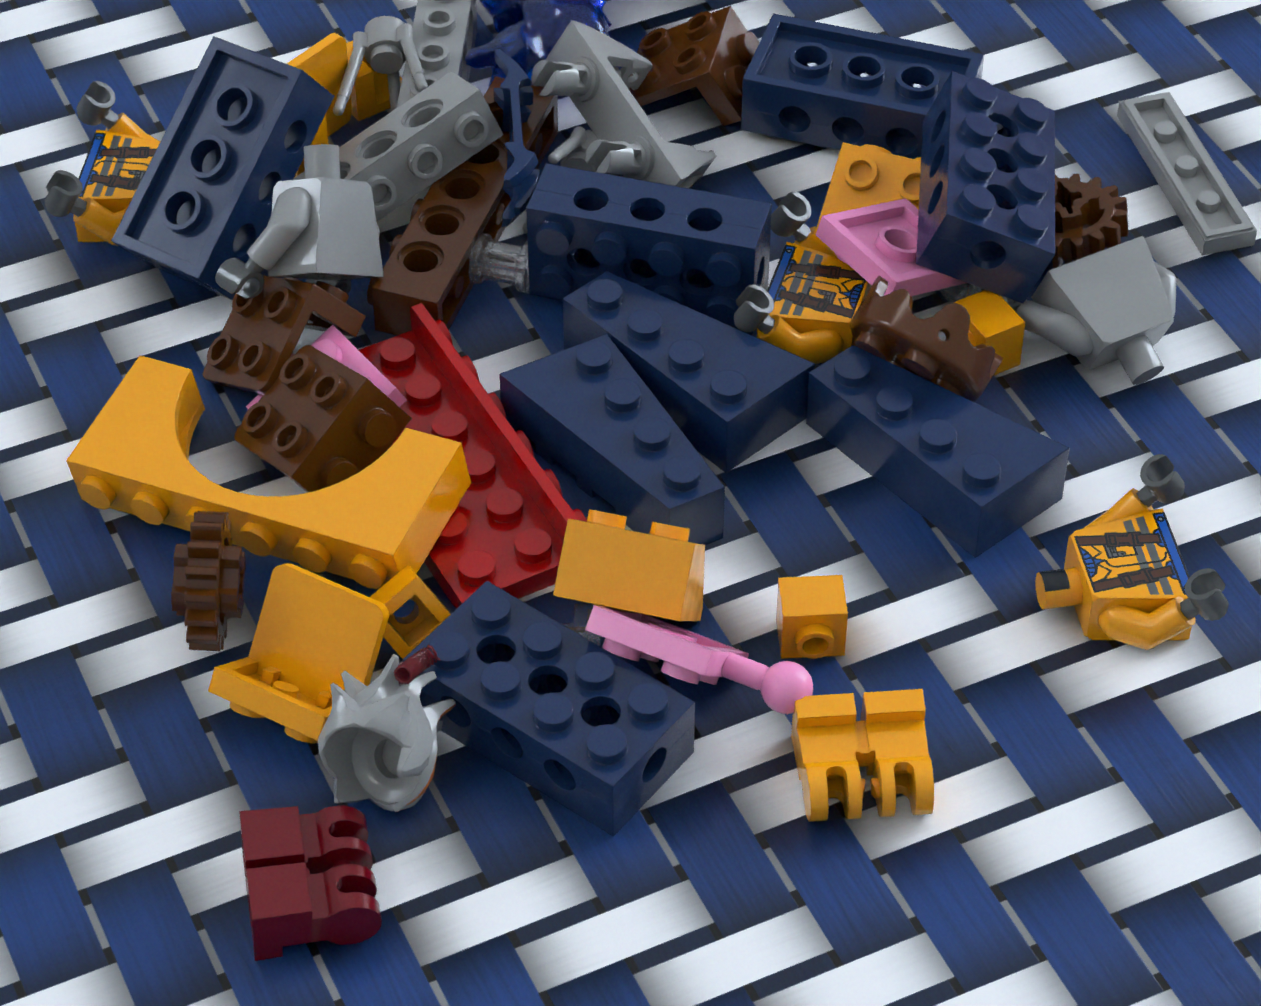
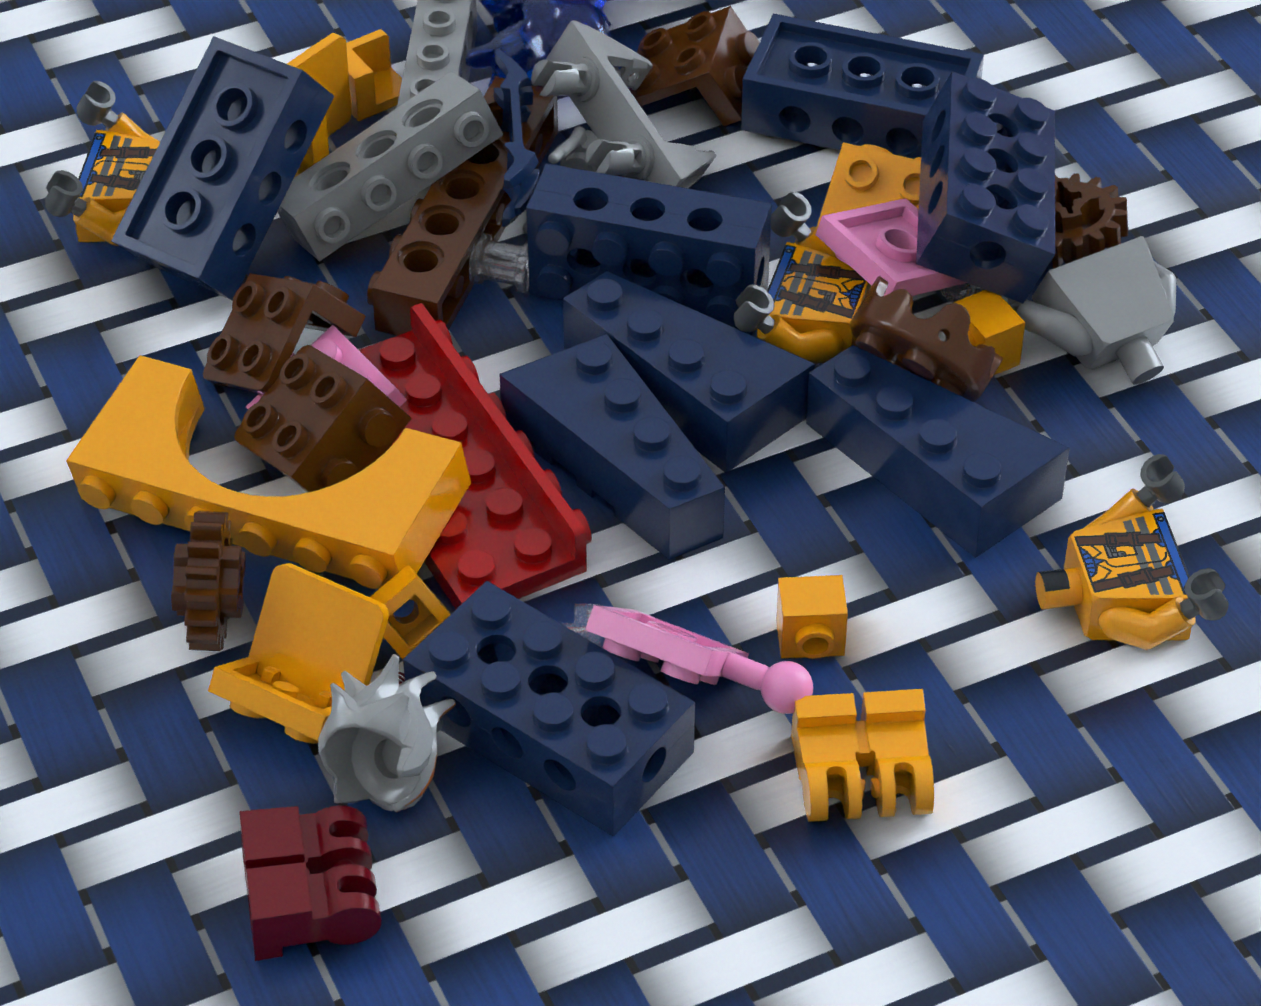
(316, 231): light grey torso -> none
(386, 46): light grey plant -> none
(415, 665): dark red leg -> none
(632, 569): light orange slope -> none
(1186, 173): light grey tile -> none

